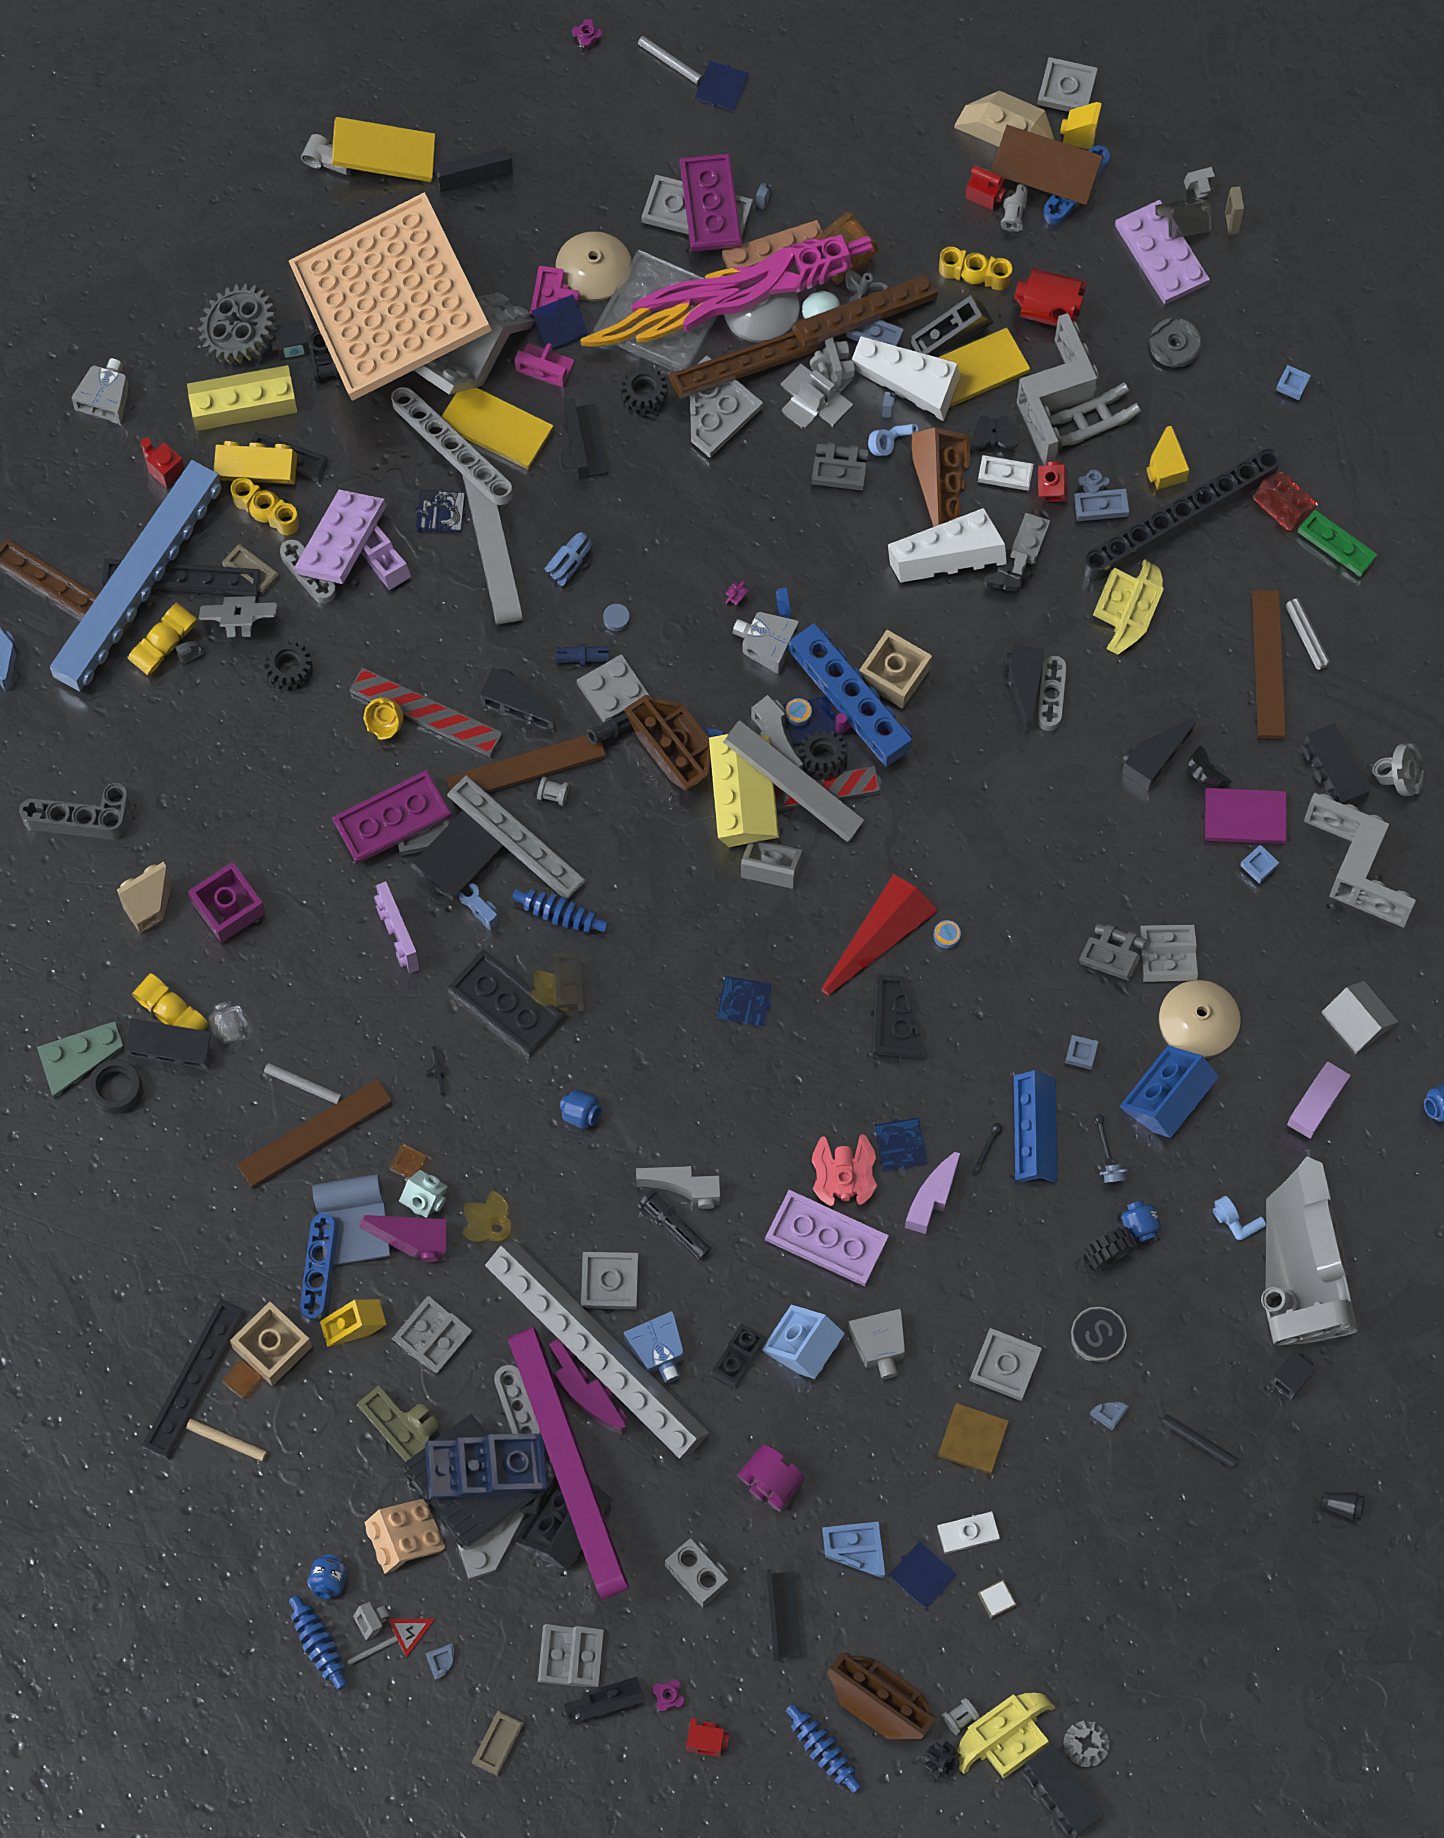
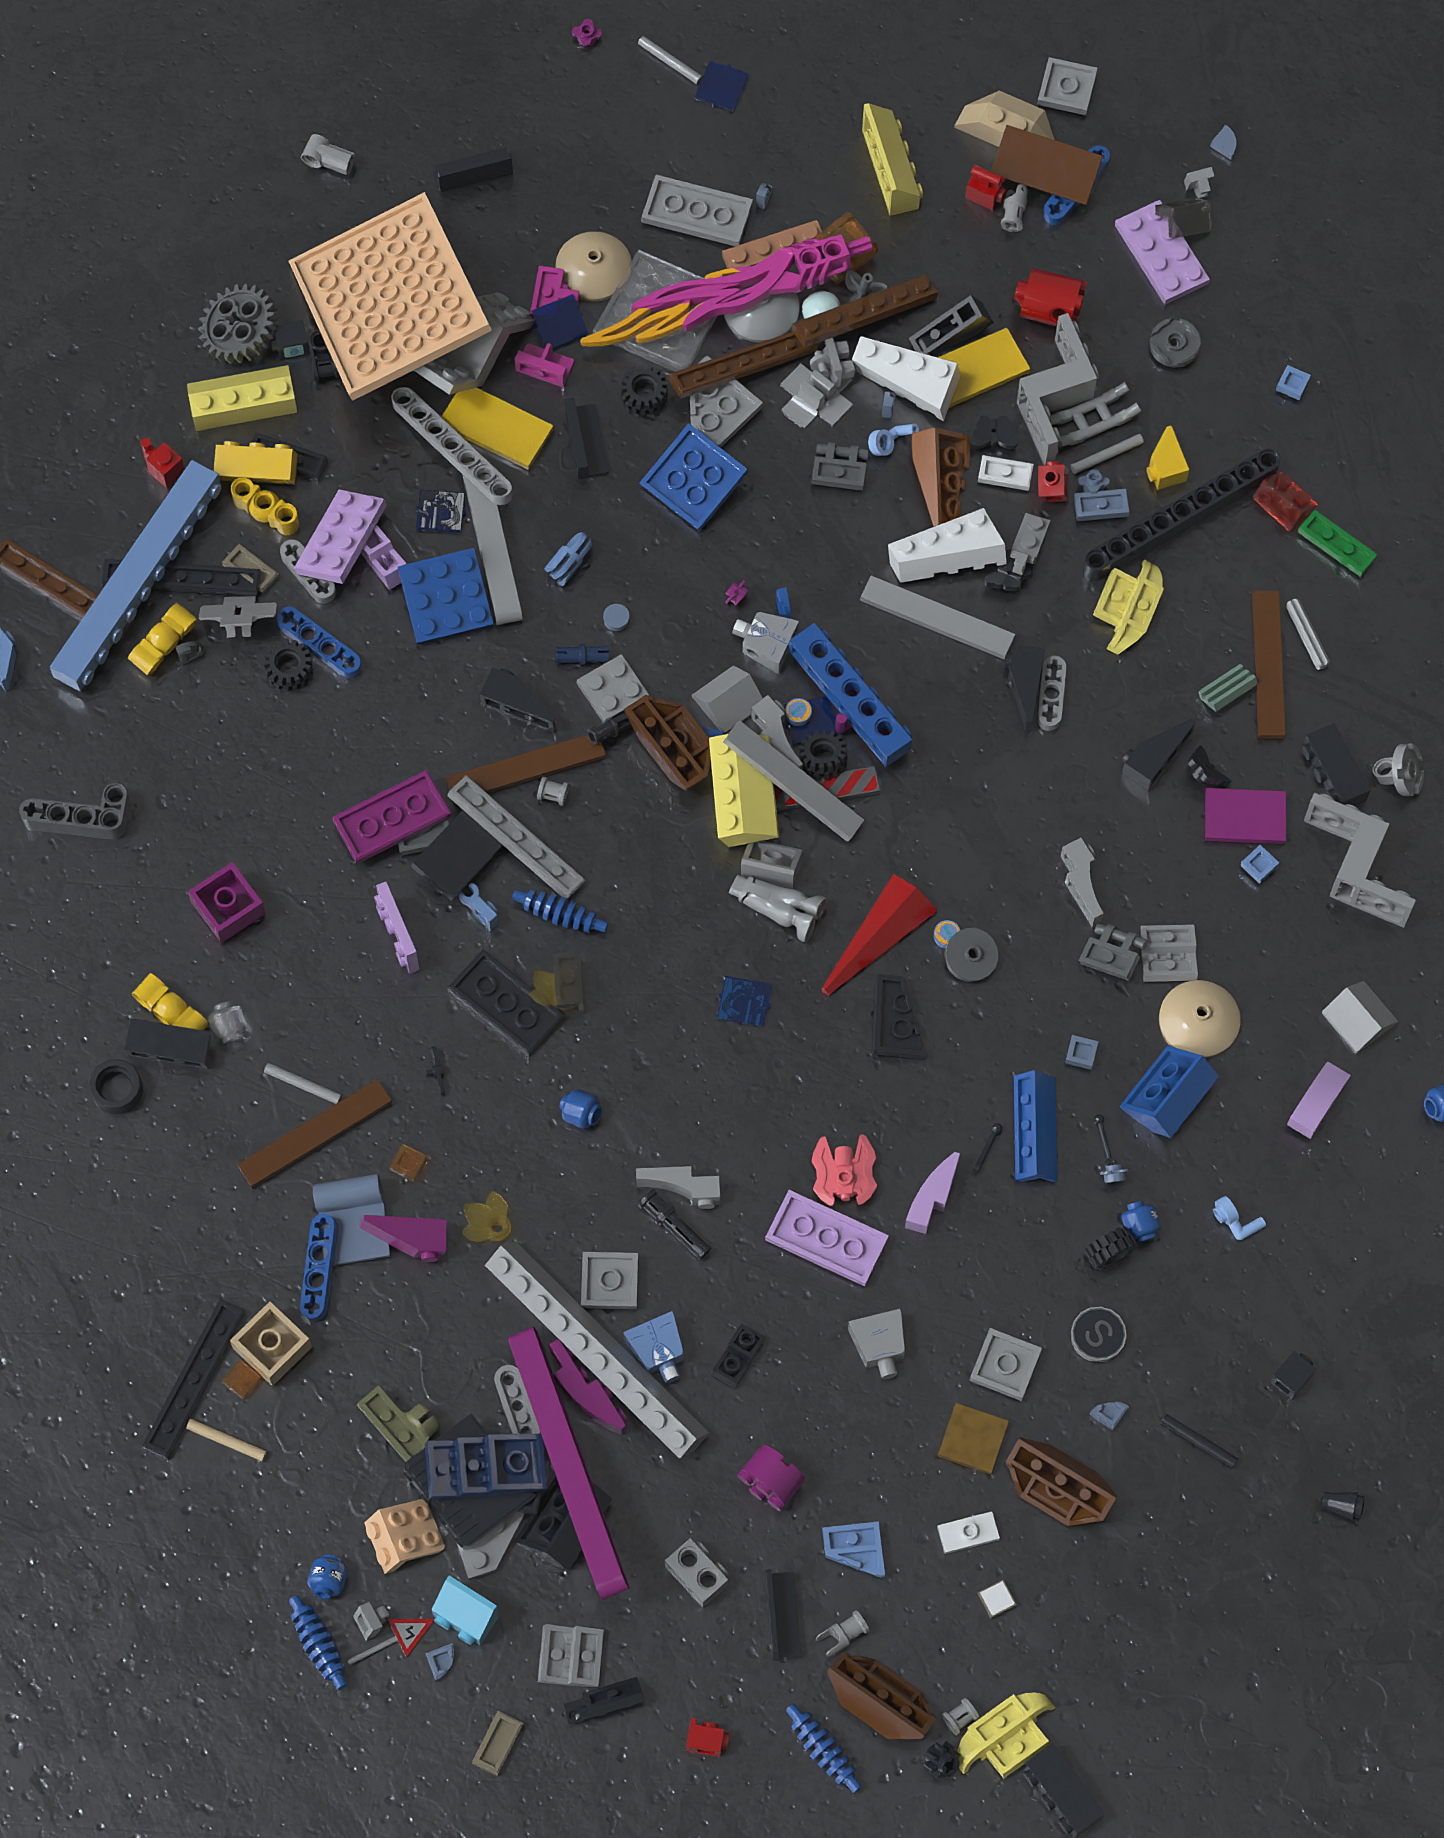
(76, 1055): sand green wing -> none
(103, 392): light grey torso -> none
(146, 896): tan slope -> none
(321, 639): none -> blue beam
(353, 1322): yellow slope -> none
(383, 149): yellow tile -> none
(383, 717): yellow hair -> none
(424, 1194): light aqua brick -> none
(429, 713): dark grey tile -> none
(431, 1334): light grey slope -> none
(445, 595): none -> blue plate
(464, 1611): none -> medium azure slope
(666, 1703): magenta plate -> none
(694, 477): none -> blue plate
(710, 202): magenta tile -> none
(728, 698): none -> light grey slope
(780, 904): none -> light grey piece
(803, 1341): light blue slope -> none
(845, 1632): none -> light grey piece
(878, 331): sand blue plate -> none
(891, 160): none -> light yellow slope
(895, 668): tan brick -> none
(900, 1144): clear blue piece -> none
(922, 1575): clear blue piece -> none
(937, 617): none -> light grey tile
(960, 962): none -> dark grey plate
(975, 277): yellow piece -> none
(1059, 1483): none -> reddish brown wedge
(1073, 1747): light grey gear -> none
(1080, 860): none -> light grey slope
(1081, 126): yellow slope -> none
(1107, 453): none -> light grey bar
(1225, 142): none -> sand blue tile
(1225, 685): none -> sand green tile
(1234, 210): dark tan tile -> none
(1305, 1262): light grey panel -> none

